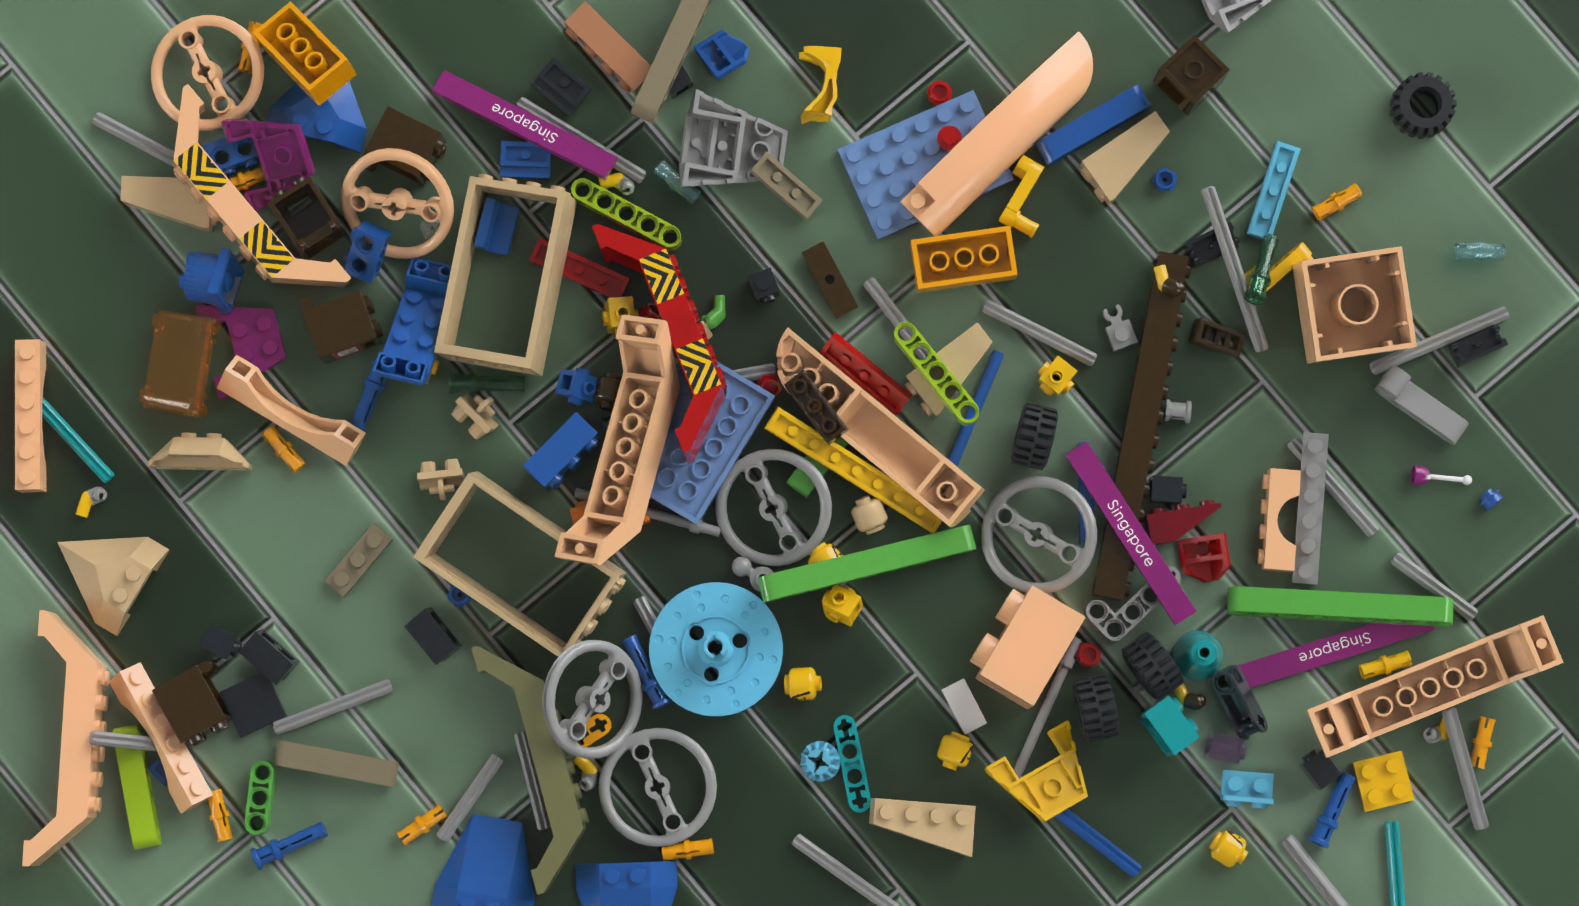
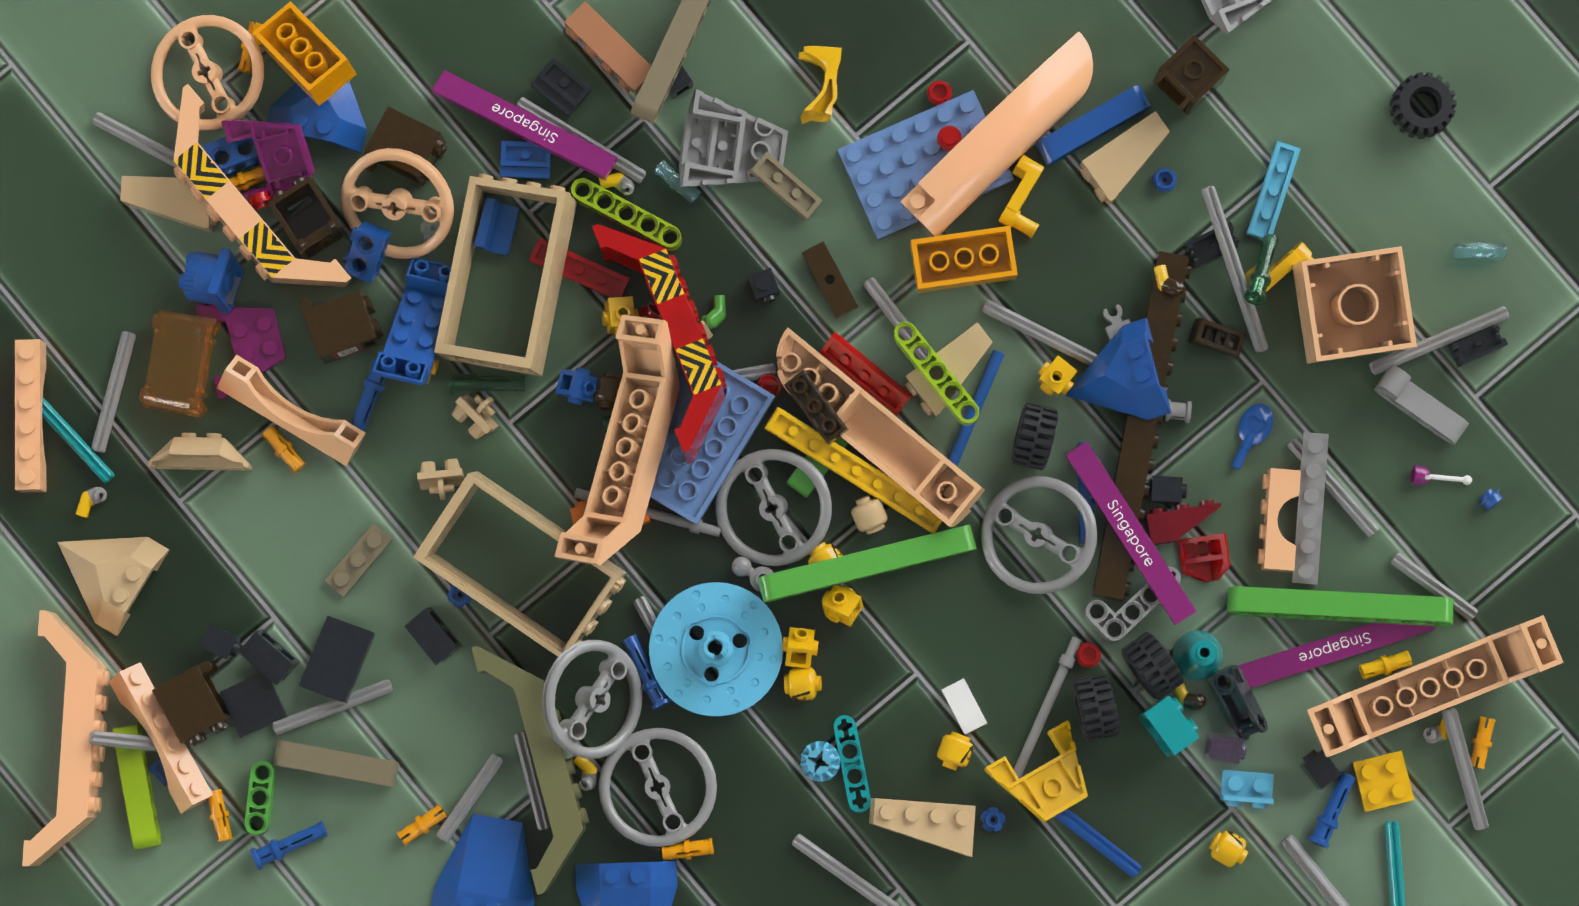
(113, 392): none -> light grey axle
(259, 200): none -> red plate
(337, 659): none -> black tile
(562, 452): blue brick -> none
(596, 735): light orange beam -> none
(722, 54): blue slope -> none
(800, 647): none -> yellow brick
(994, 826): none -> blue plate
(1029, 646): light nougat brick -> none
(1125, 376): none -> blue wedge
(1252, 430): none -> blue piece
(1336, 202): light orange pin -> none

